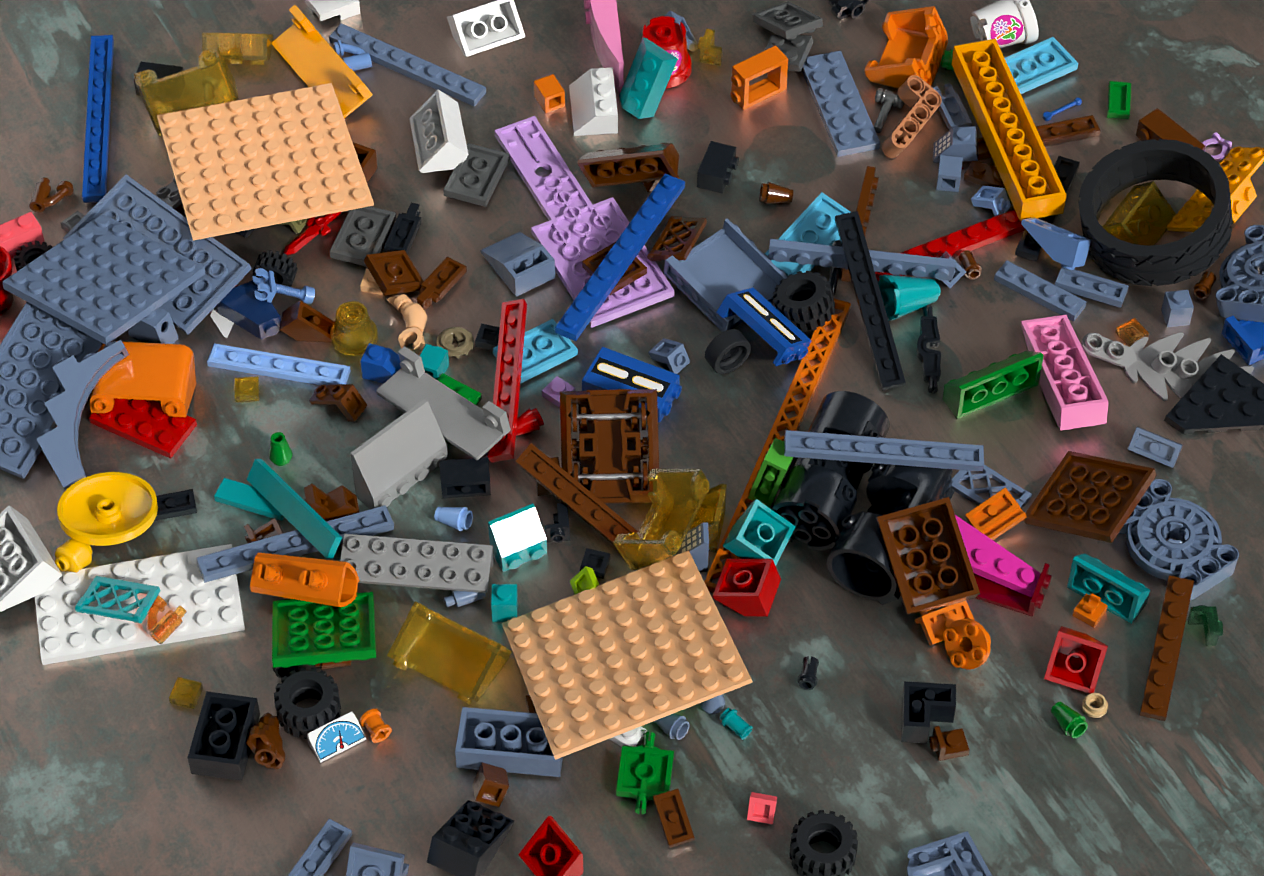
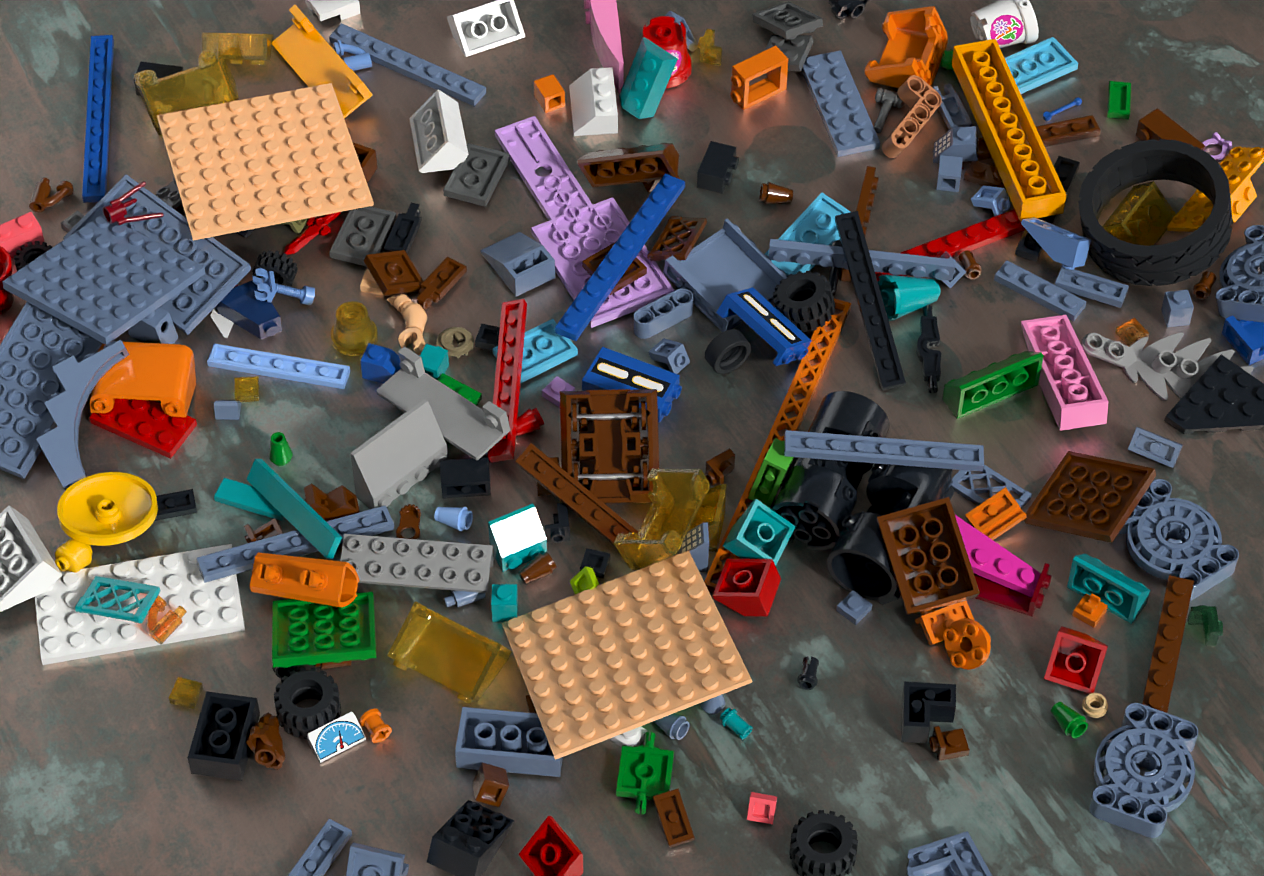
(117, 210): none -> dark red plant
(227, 409): none -> sand blue slope
(306, 323): reddish brown slope -> none
(344, 396): reddish brown bracket -> none
(409, 519): none -> reddish brown piece
(537, 568): none -> reddish brown cone
(663, 313): none -> sand blue beam
(719, 467): none -> reddish brown bracket
(854, 607): none -> sand blue plate
(1144, 746): none -> sand blue piece

